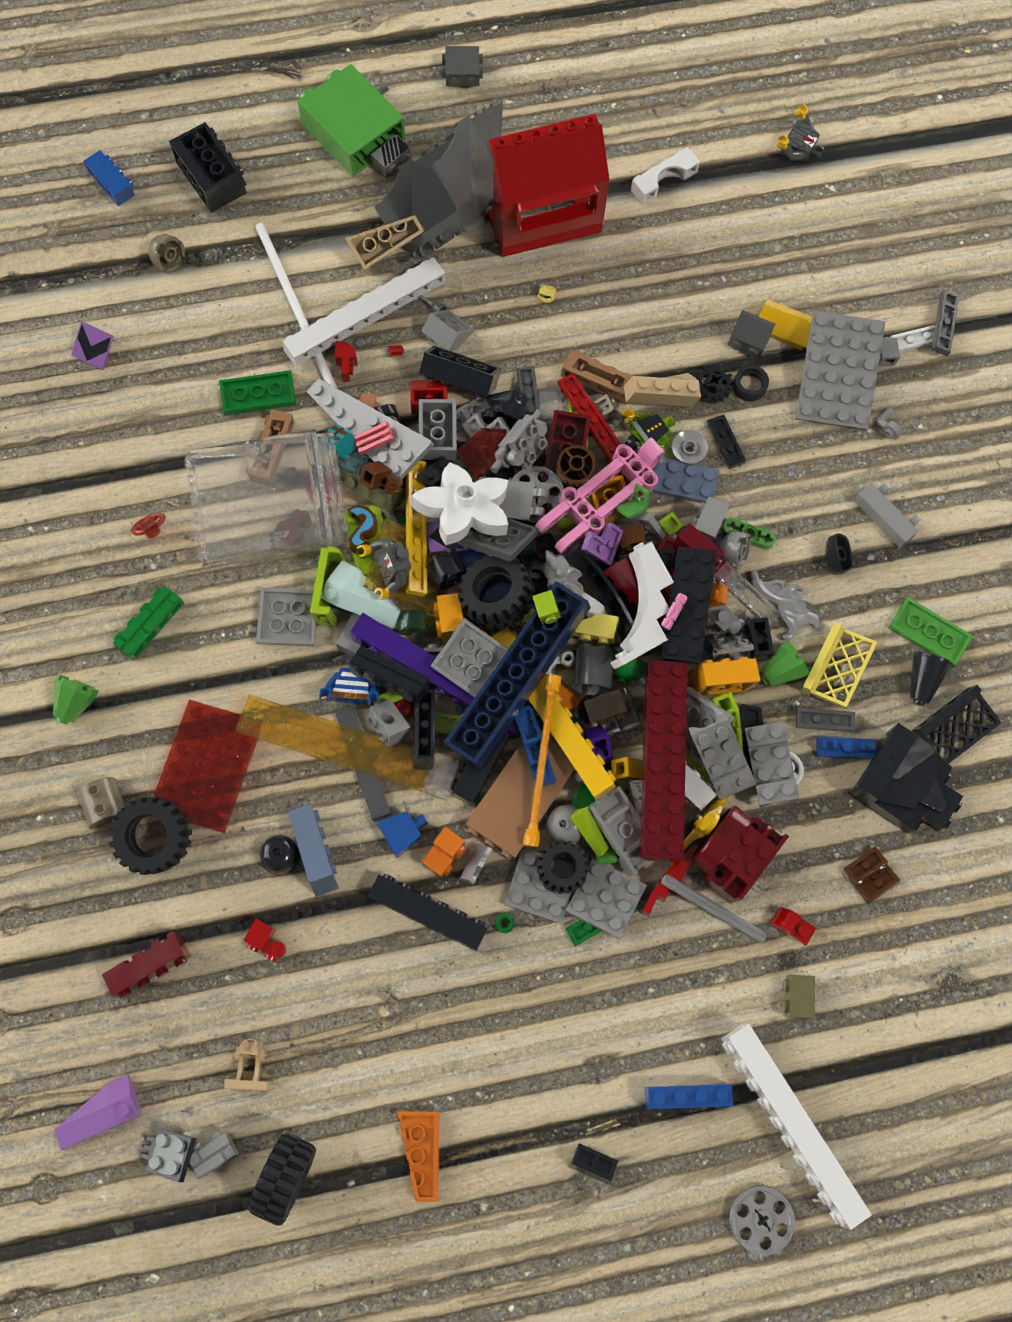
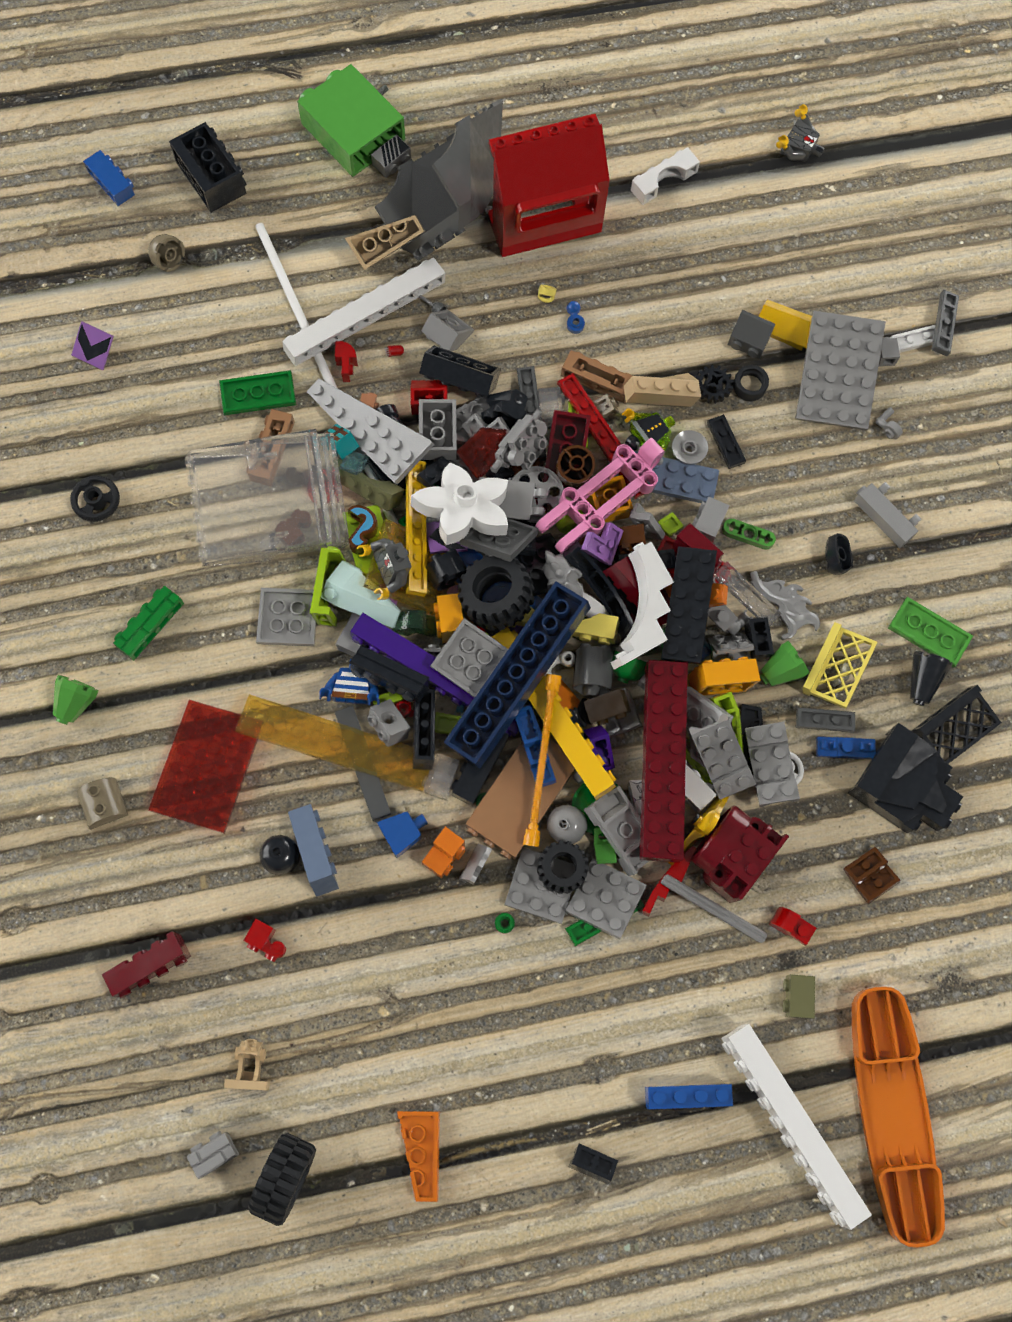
(90, 492): none -> black wheel
(104, 1111): medium lavender wedge -> none
(125, 842): black tyre -> none
(148, 525): clear red piece -> none
(168, 1154): piece -> none
(372, 435): coral tile -> none
(377, 475): reddish brown brick -> none
(427, 912): black brick -> none
(462, 66): dark grey brick -> none
(546, 607): lime brick -> none
(573, 309): none -> blue plate
(587, 826): lime piece -> none
(627, 769): yellow brick -> none
(636, 505): bright green bracket -> none
(674, 611): bright pink axle -> none
(735, 548): light grey cylinder -> none
(772, 1221): light grey wedge -> none
(896, 1117): none -> orange piece

